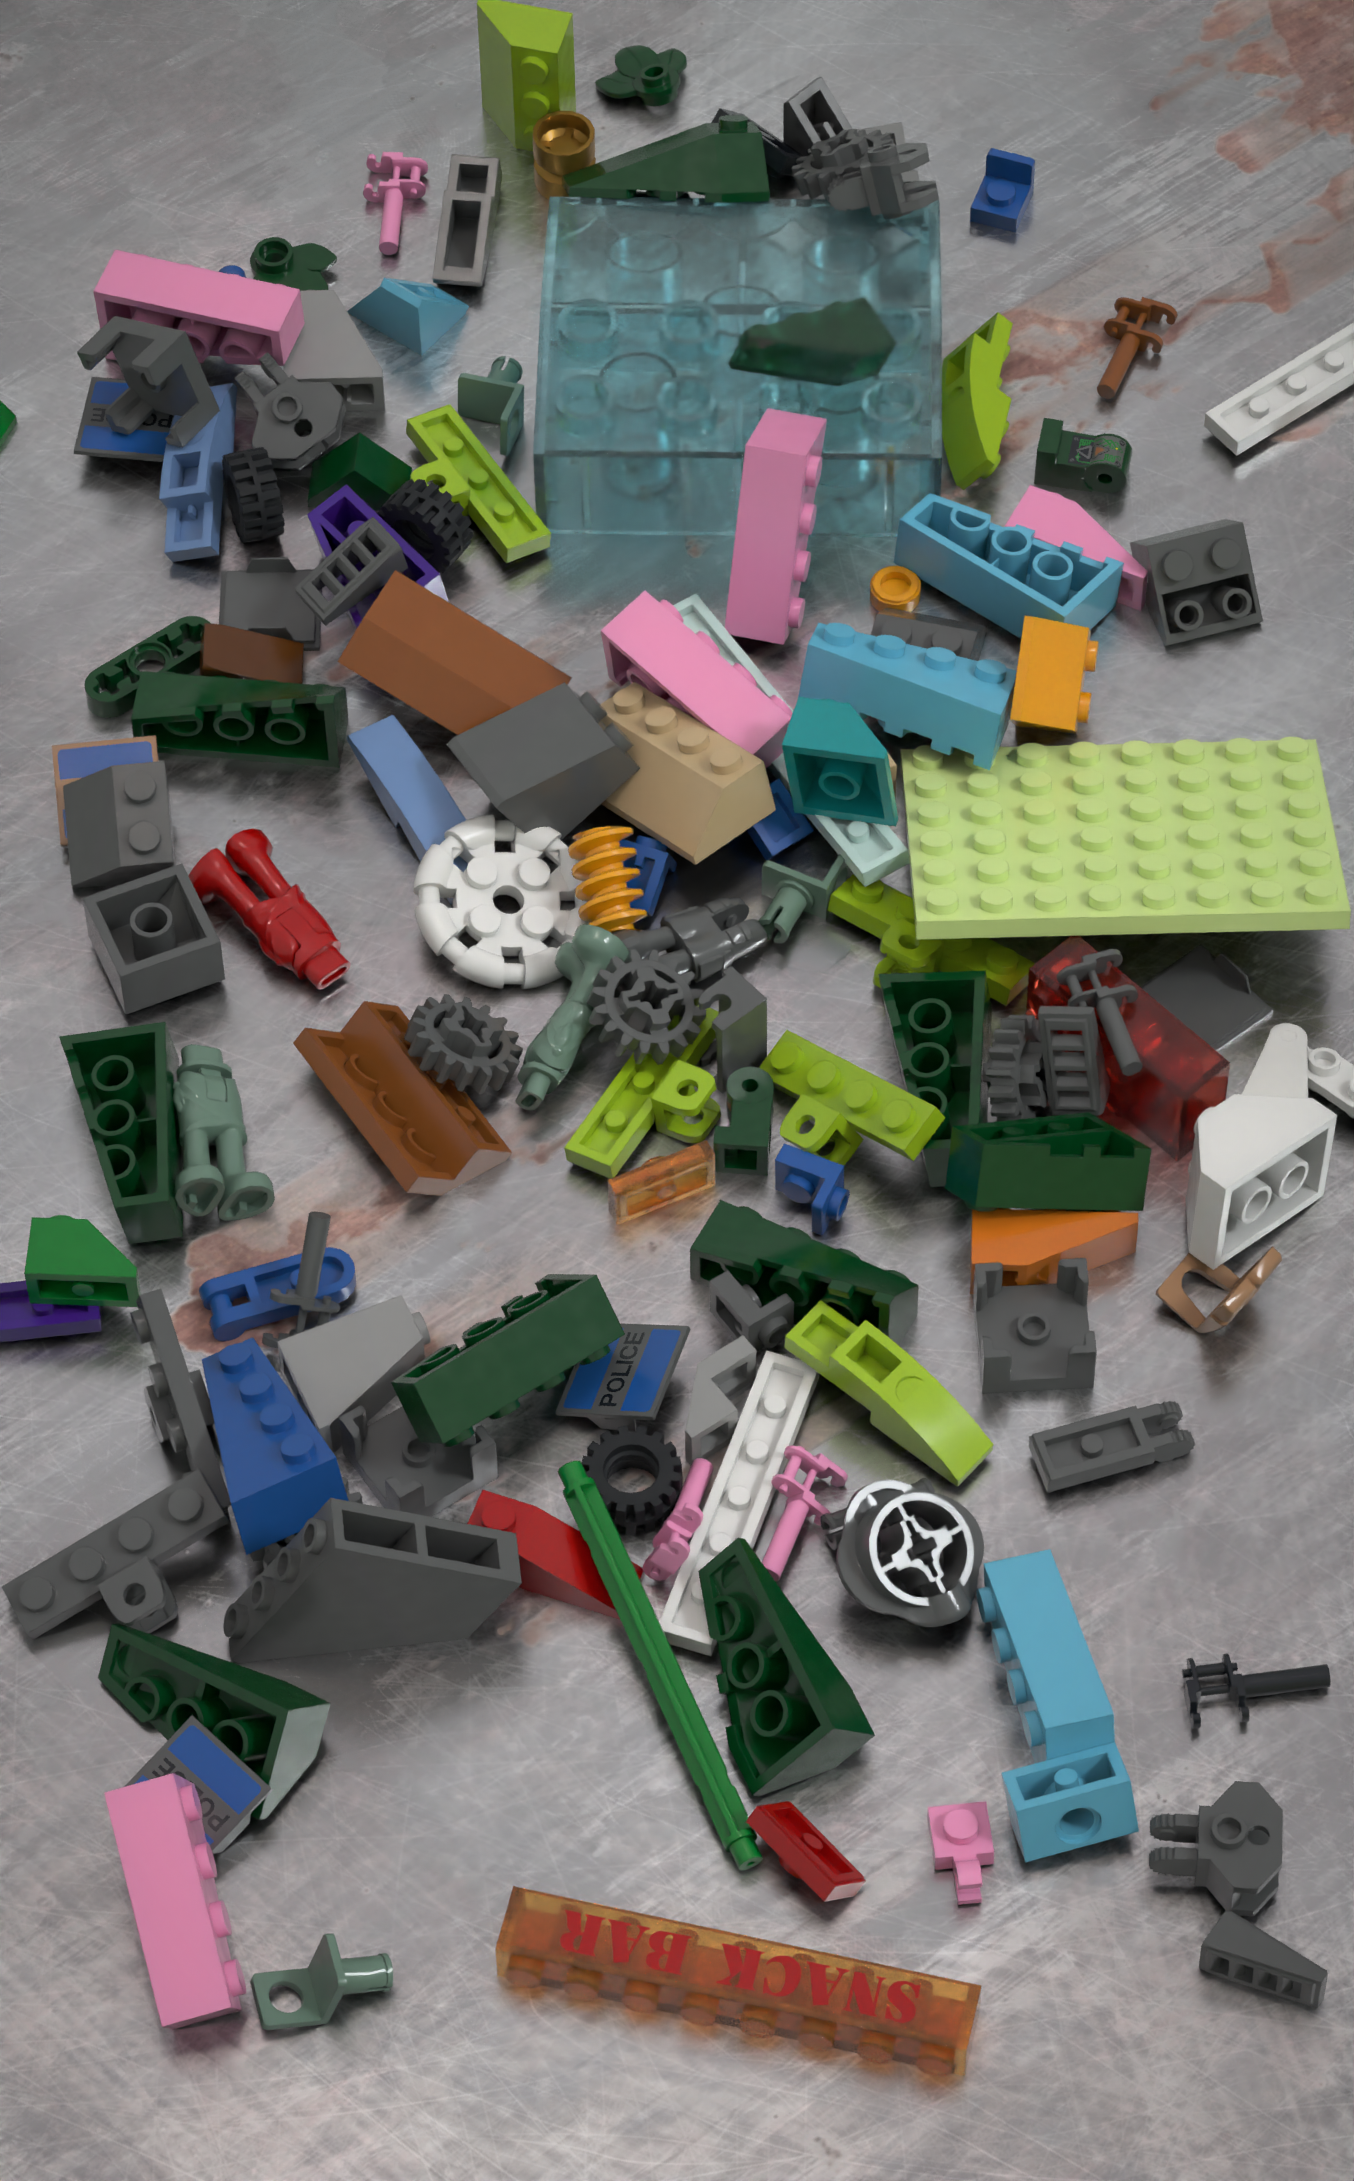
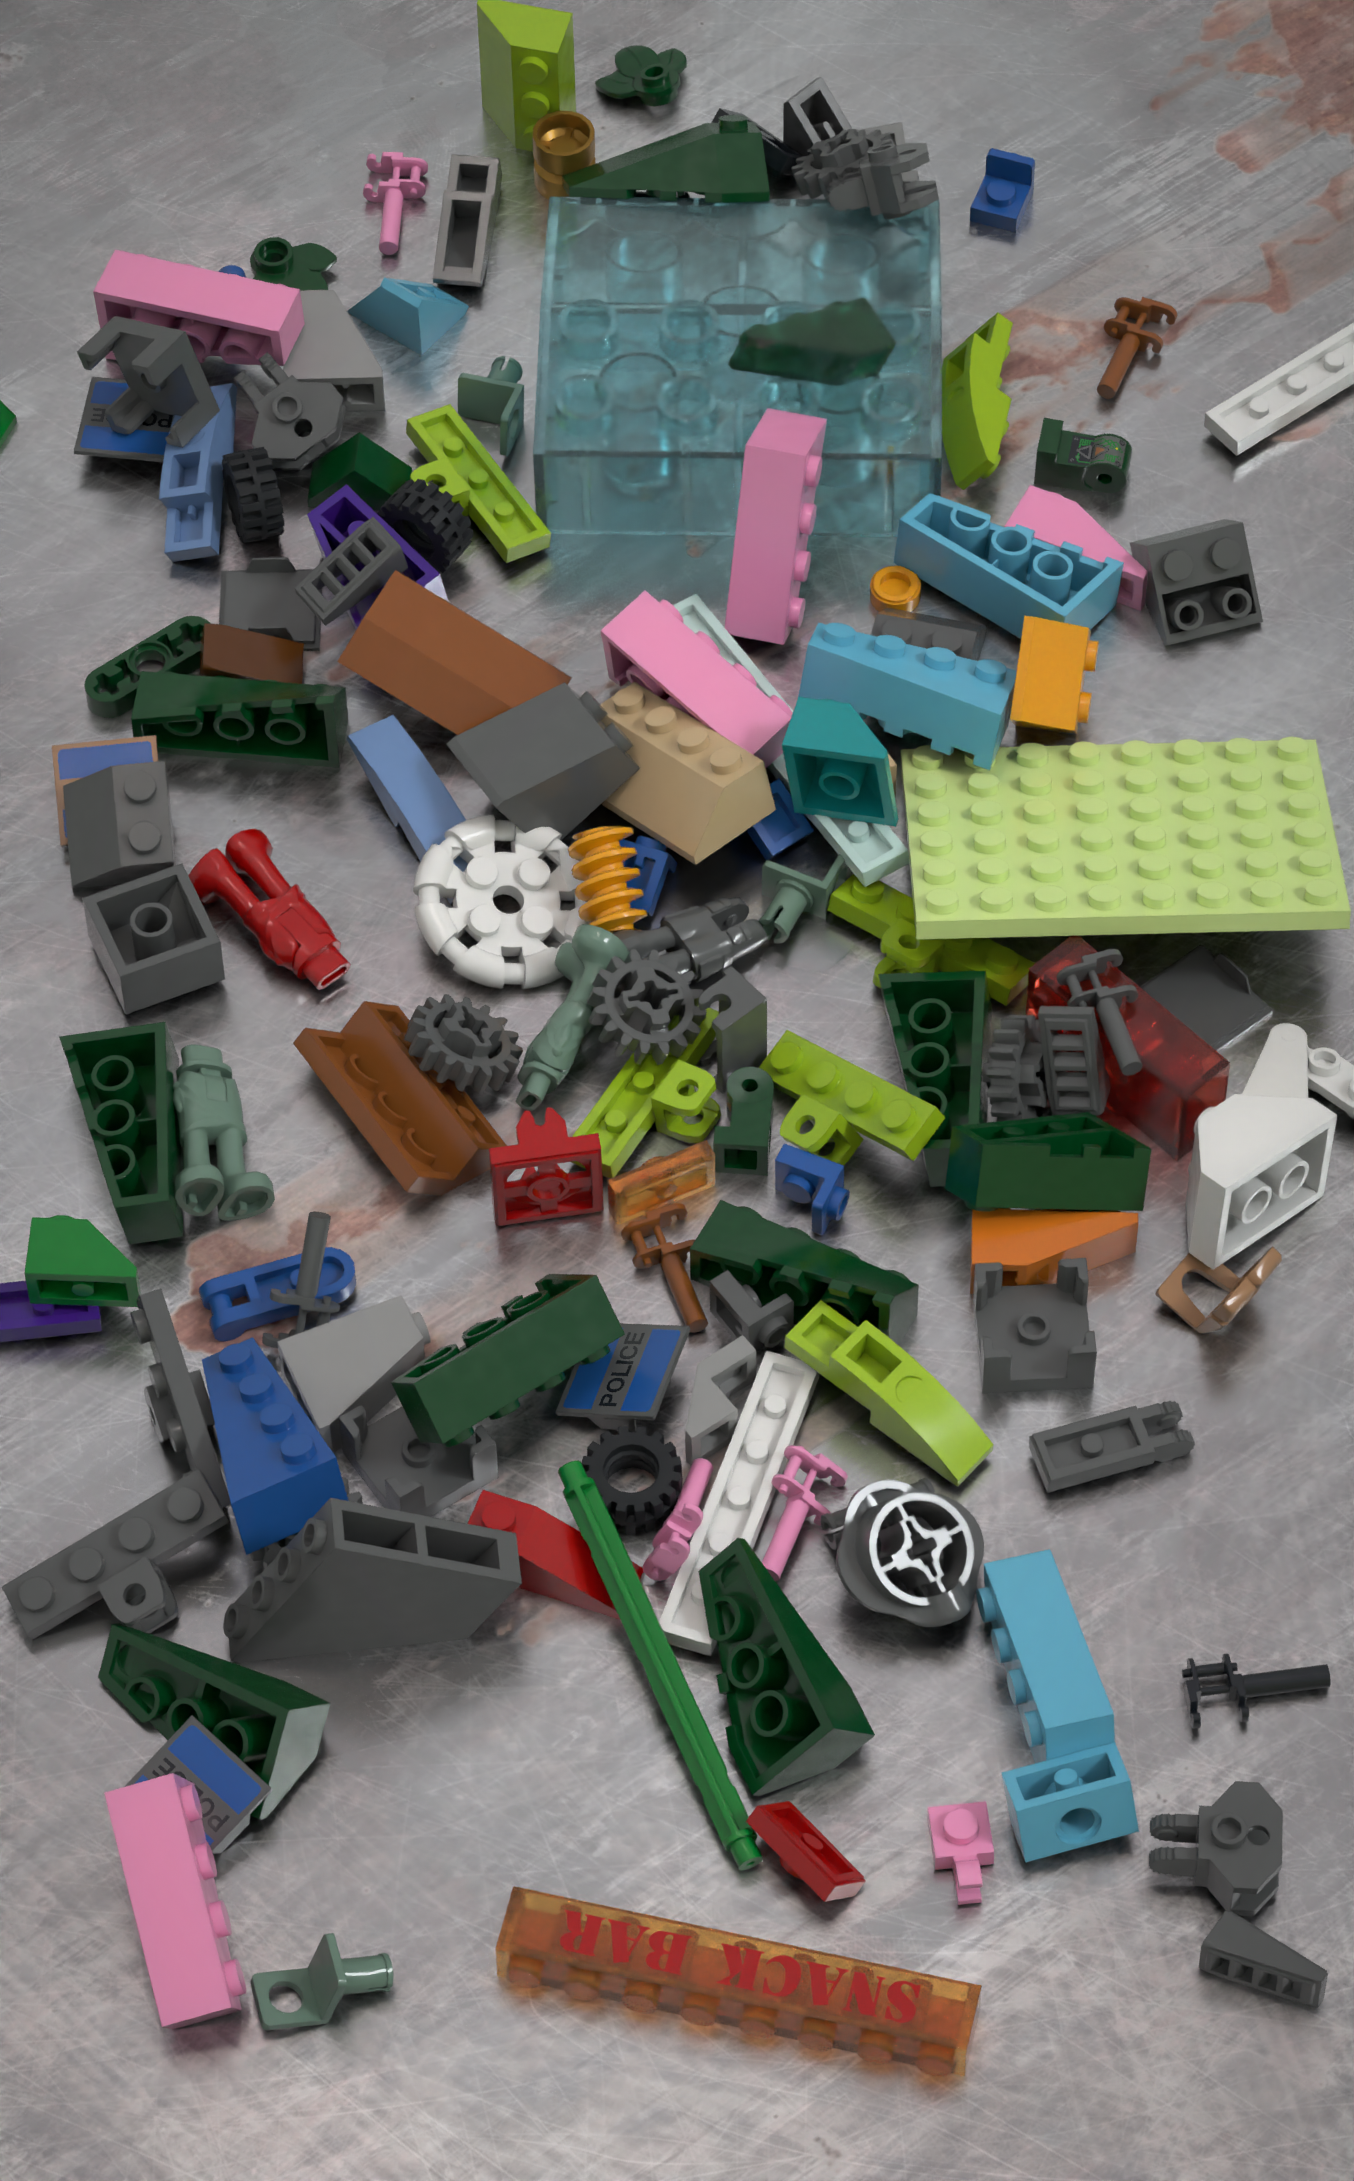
(549, 1190): none -> red piece
(670, 1257): none -> dark orange piece

